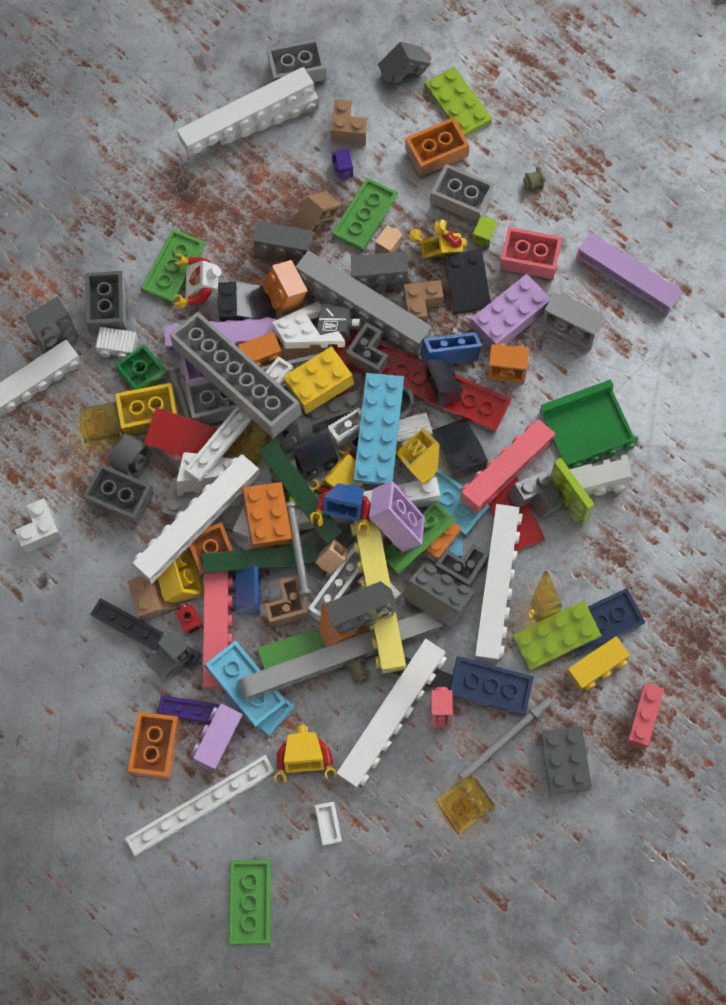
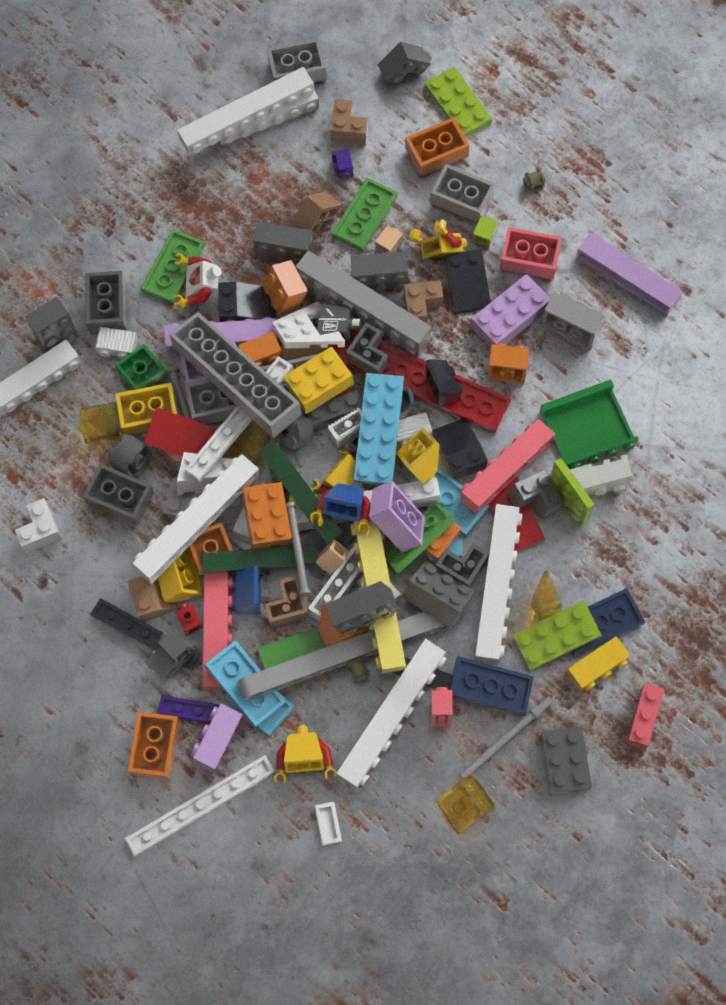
(250, 902): bright green tile -> none
(315, 455): black slope -> none
(453, 348): blue brick -> none

